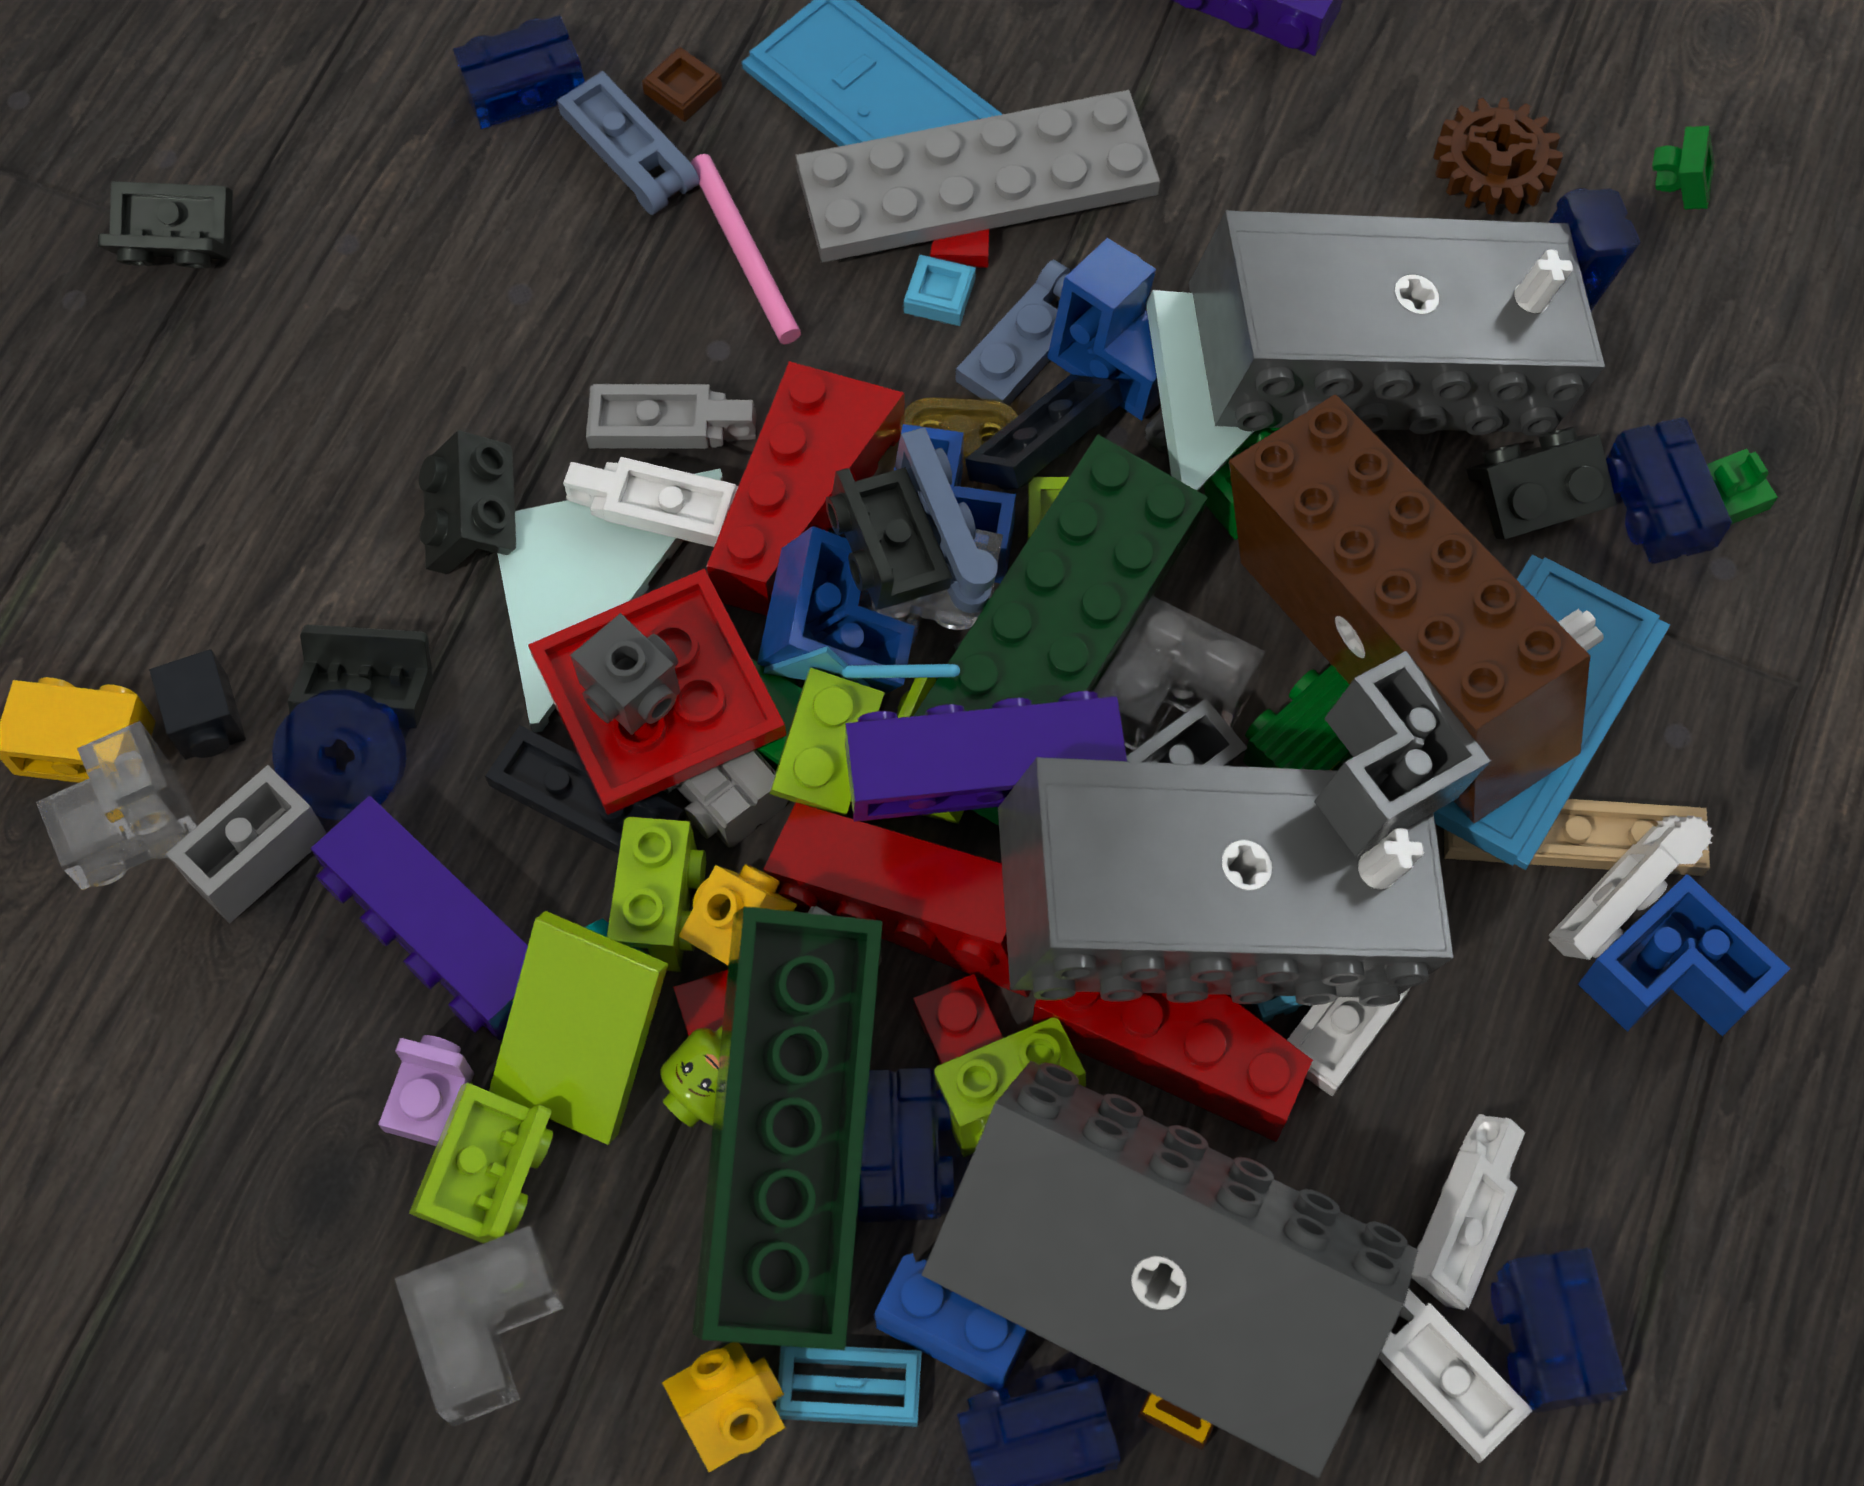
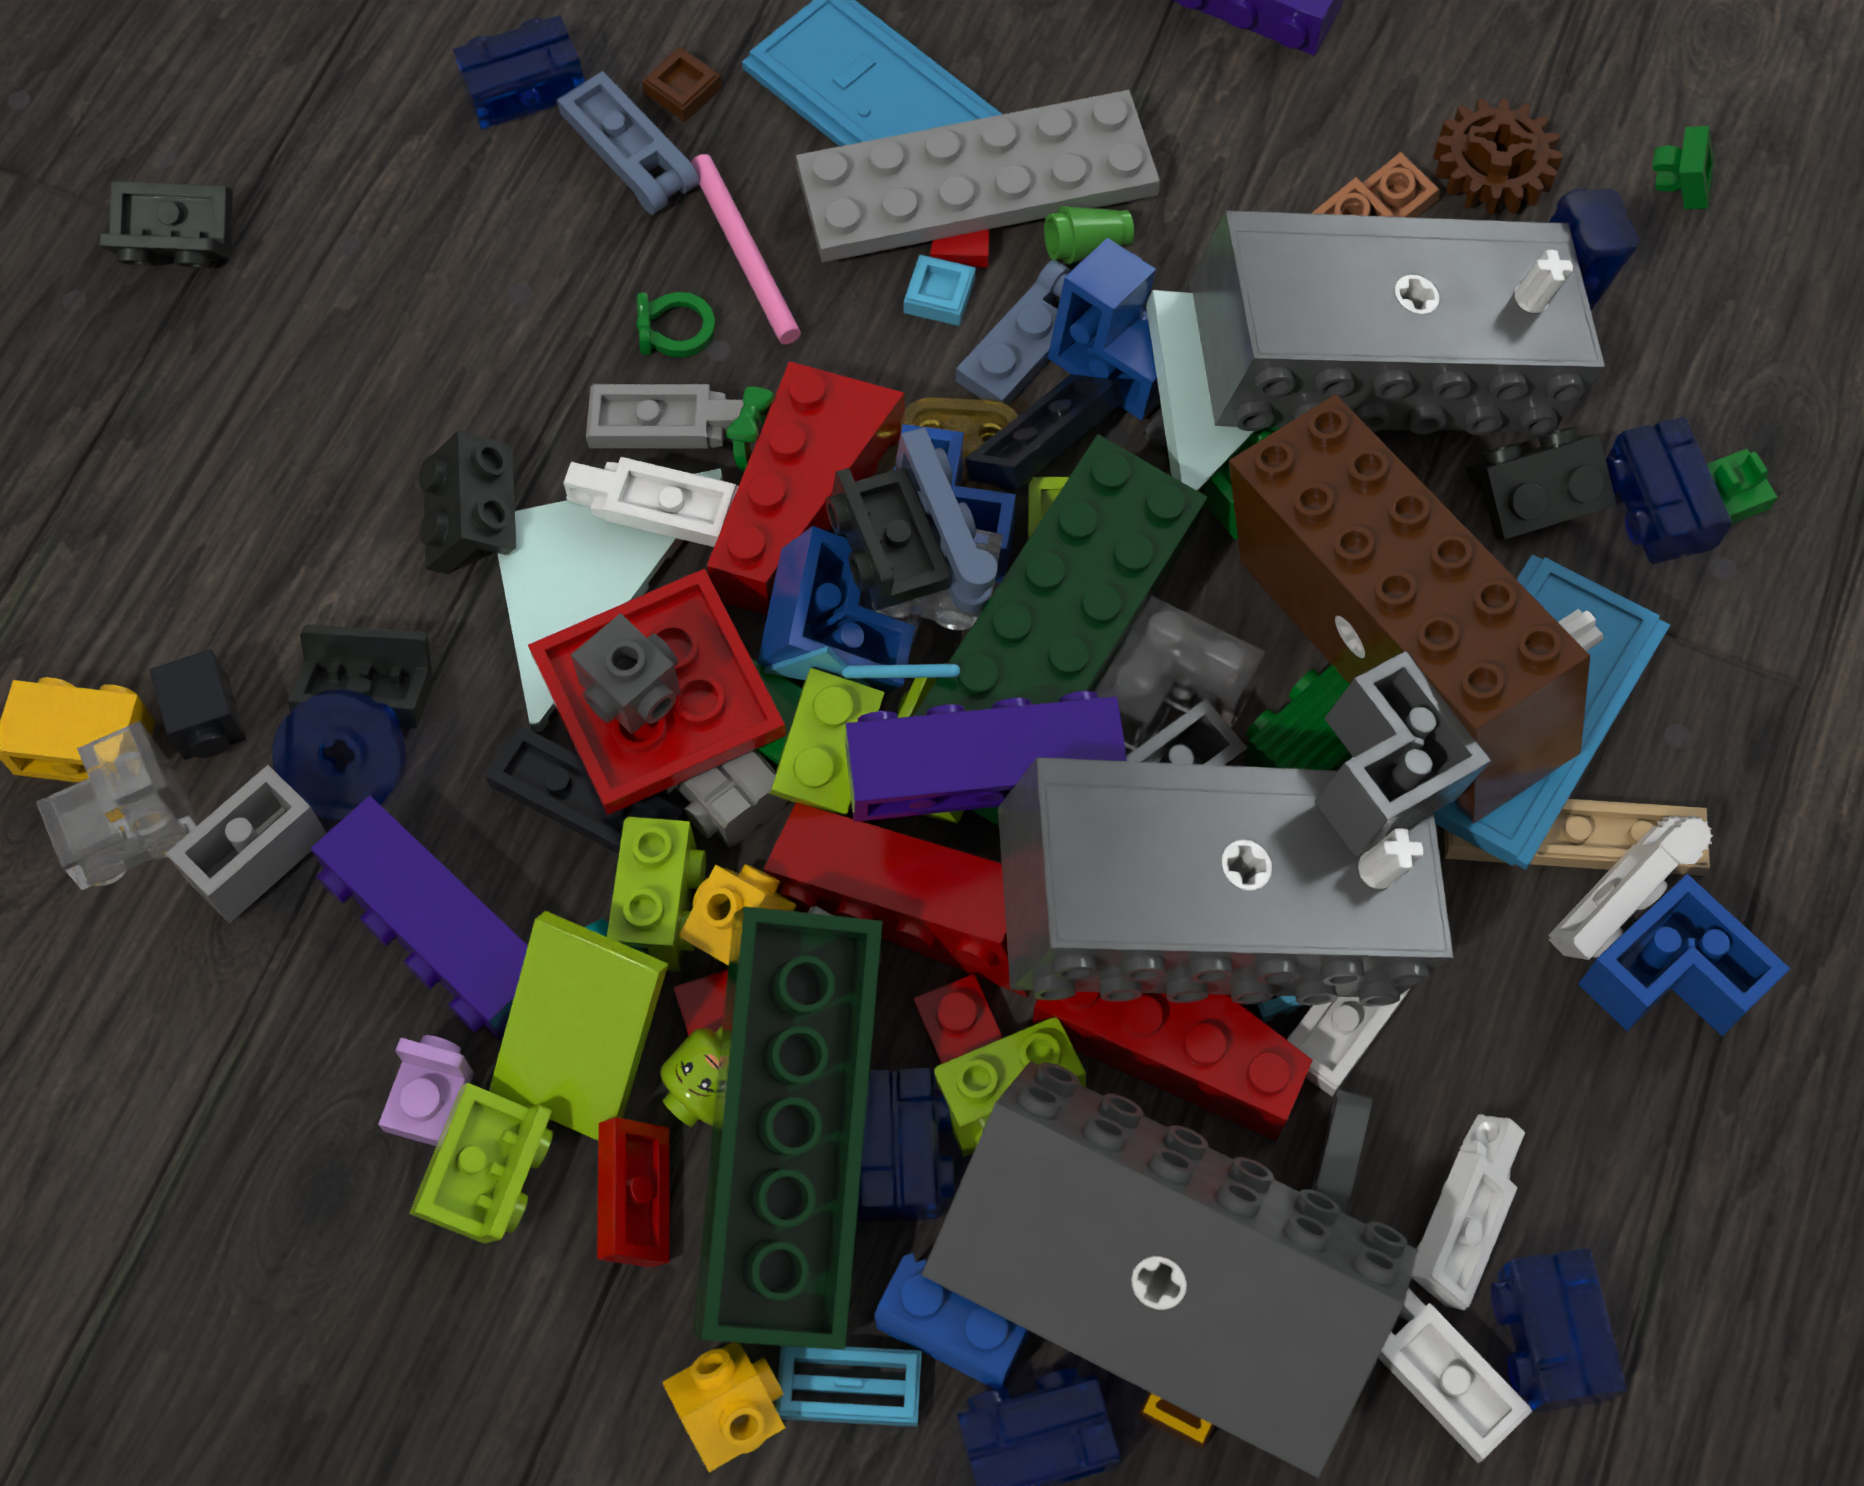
(461, 1309): clear brick -> none
(633, 1193): none -> red plate
(654, 340): none -> green piece
(744, 427): none -> green piece
(1078, 231): none -> bright green cone
(1342, 1146): none -> dark grey beam
(1392, 191): none -> nougat slope

